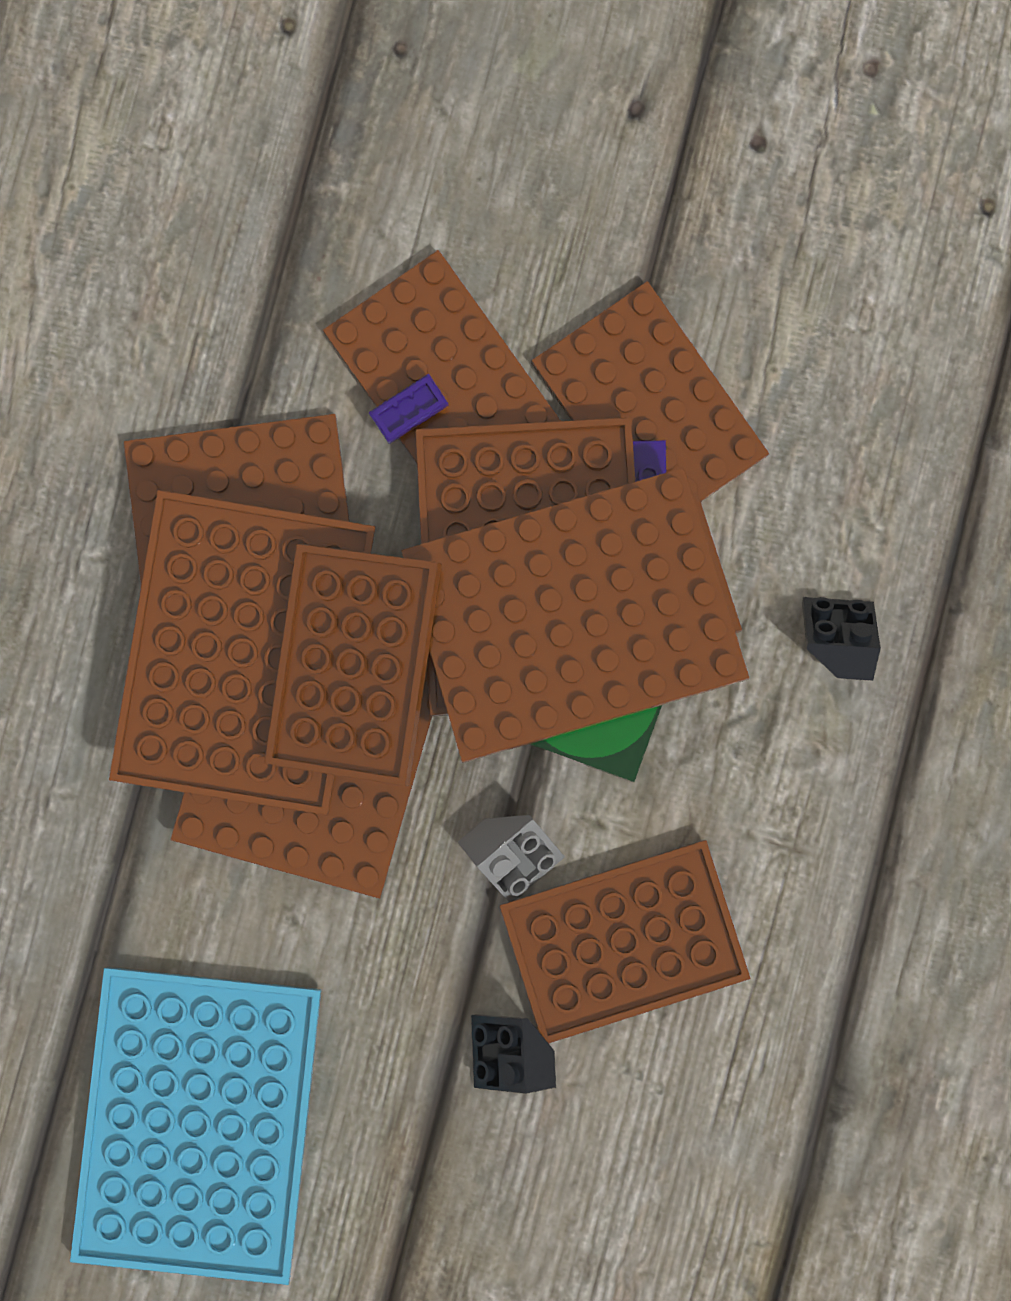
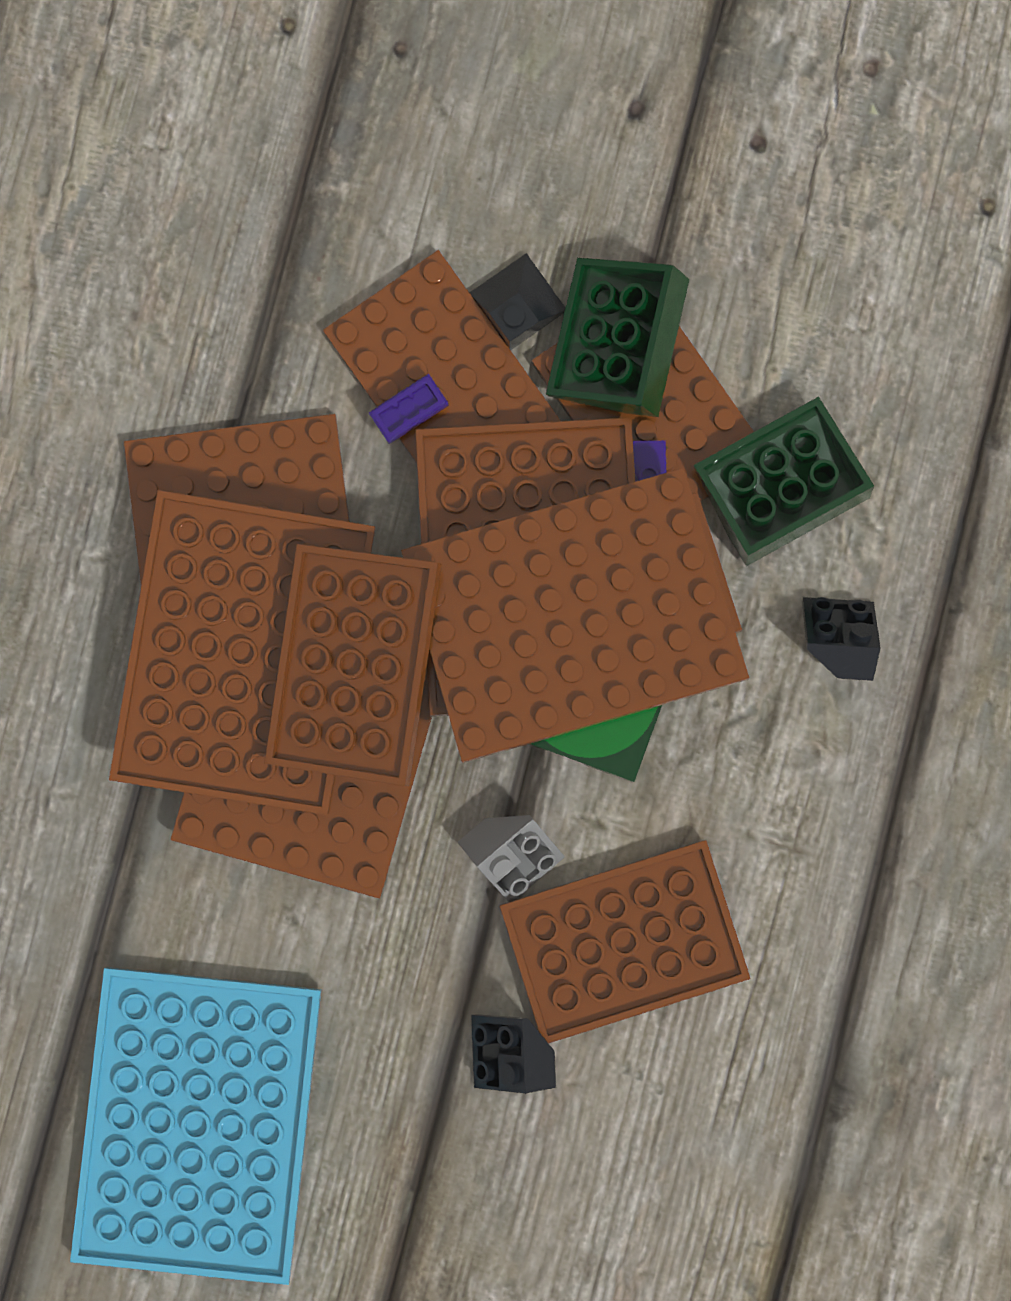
(518, 301): none -> black slope
(618, 335): none -> dark green slope
(783, 481): none -> dark green slope

